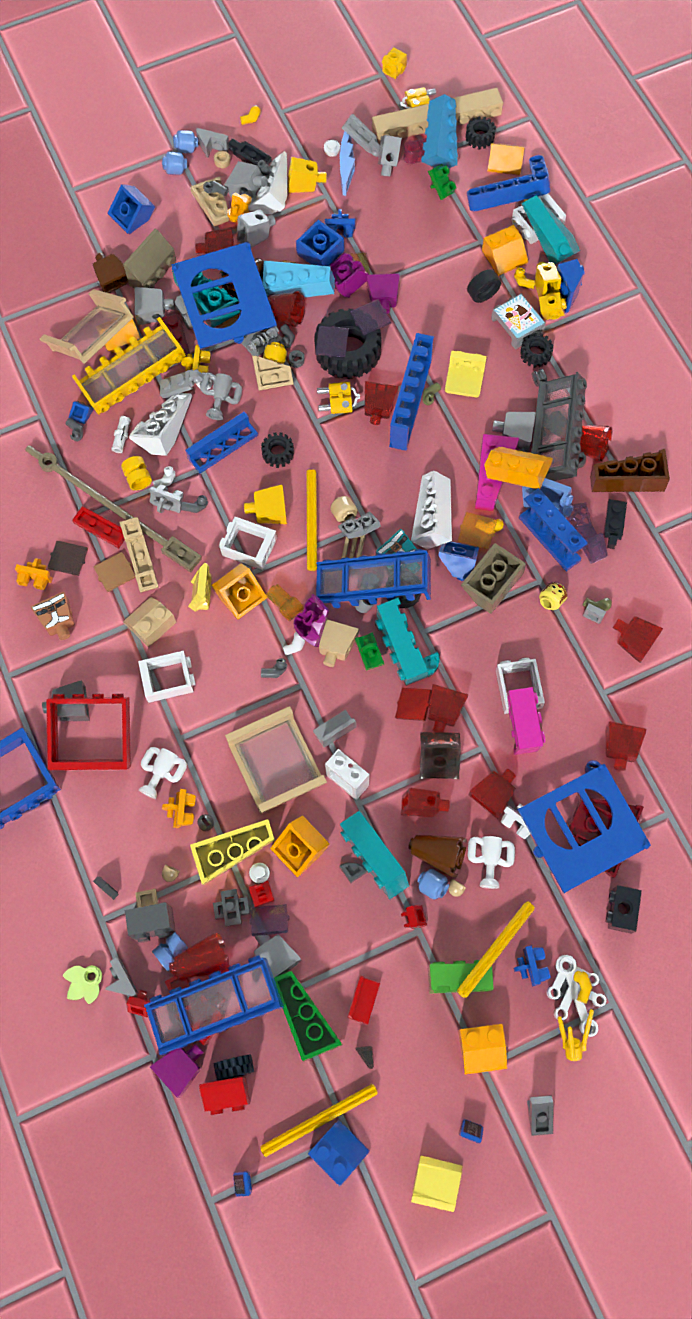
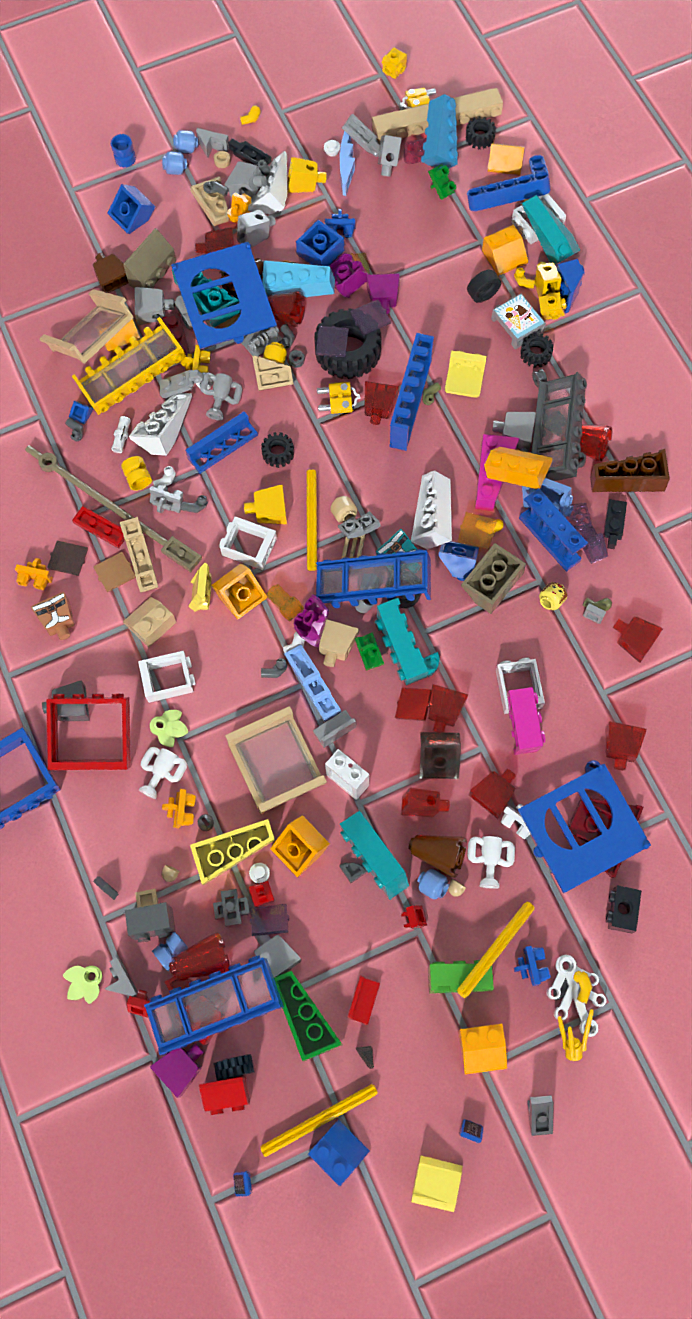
(123, 150): none -> blue wheel
(171, 728): none -> yellowish green plate
(312, 683): none -> light blue slope

